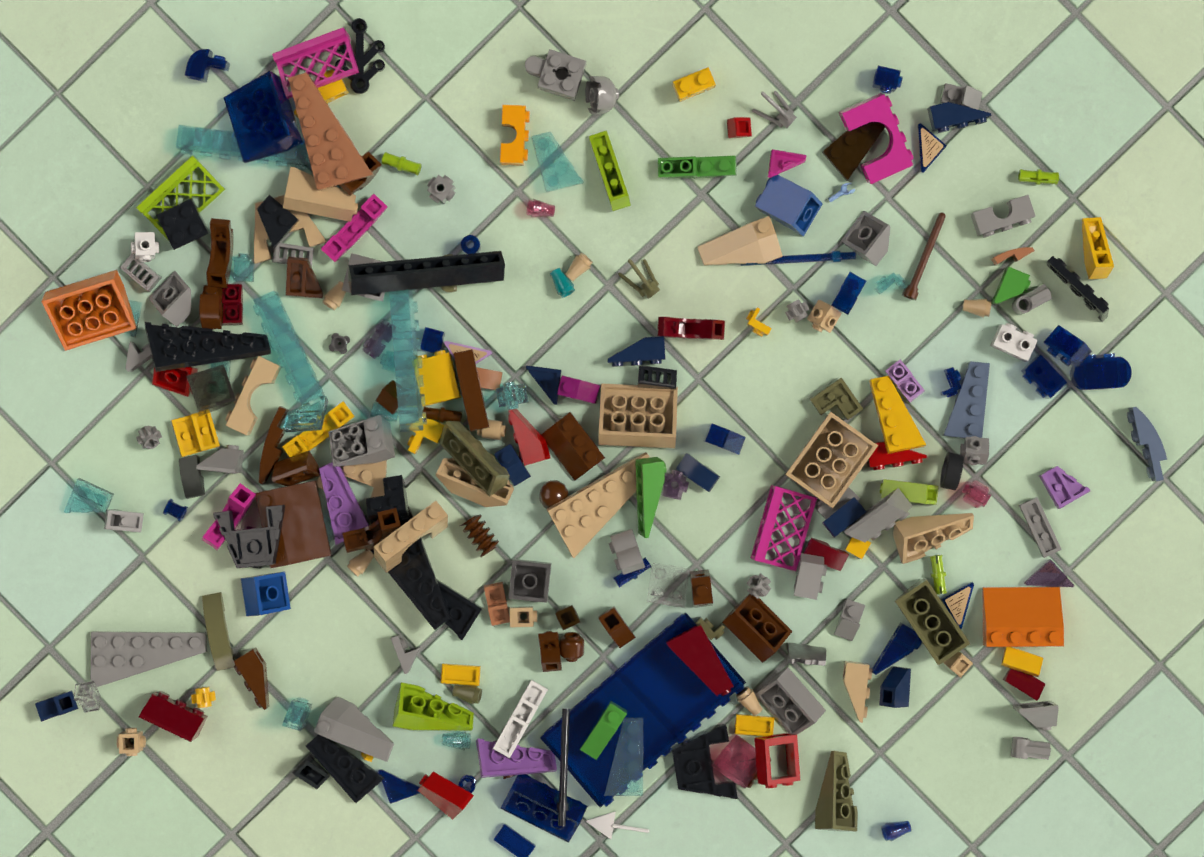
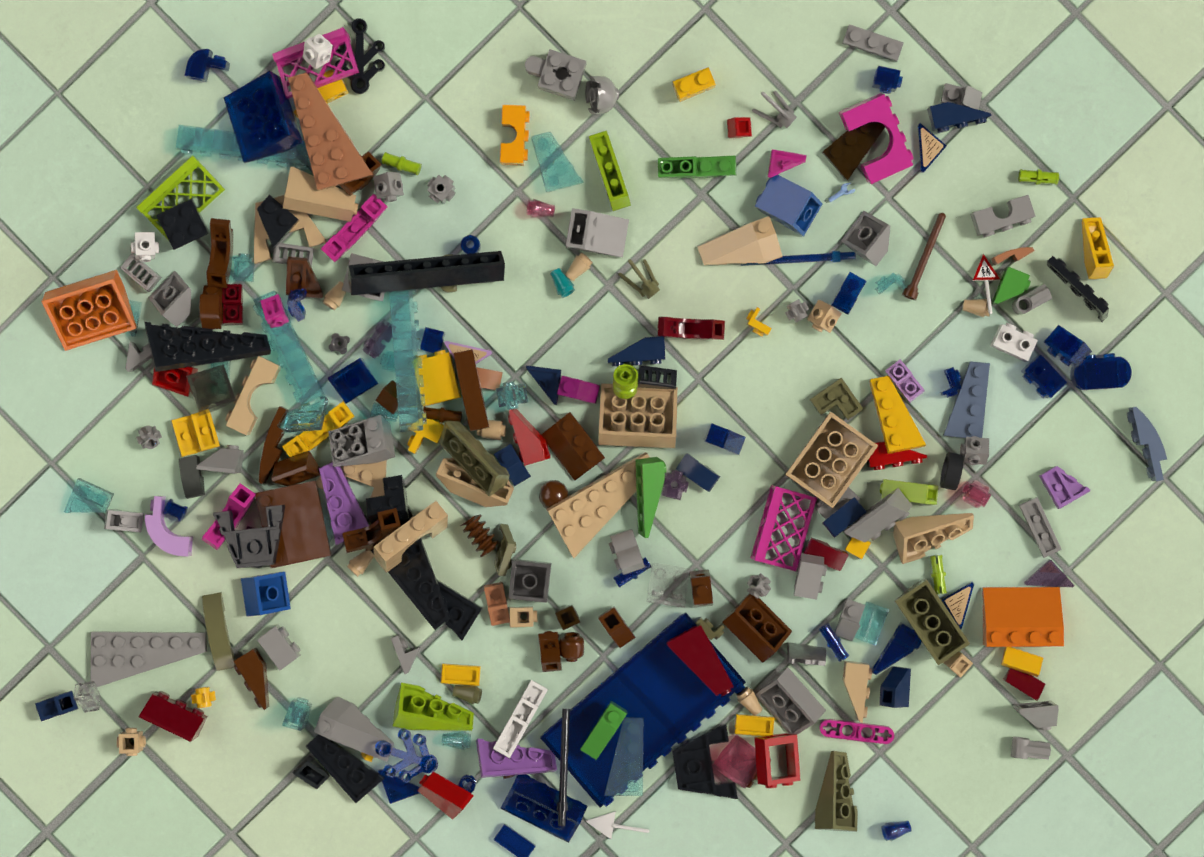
(160, 533): none -> lavender arch
(274, 311): none -> dark pink bracket
(279, 647): none -> light grey brick
(294, 304): none -> clear blue bracket
(317, 51): none -> white brick
(353, 380): none -> clear blue slope
(388, 186): none -> light grey brick
(409, 757): none -> clear blue plant
(504, 551): none -> olive wing
(597, 233): none -> light grey slope
(625, 381): none -> lime wheel
(833, 642): none -> clear blue pin
(856, 733): none -> dark pink beam
(871, 623): none -> clear light blue slope
(873, 43): none -> light grey plate
(986, 273): none -> piece

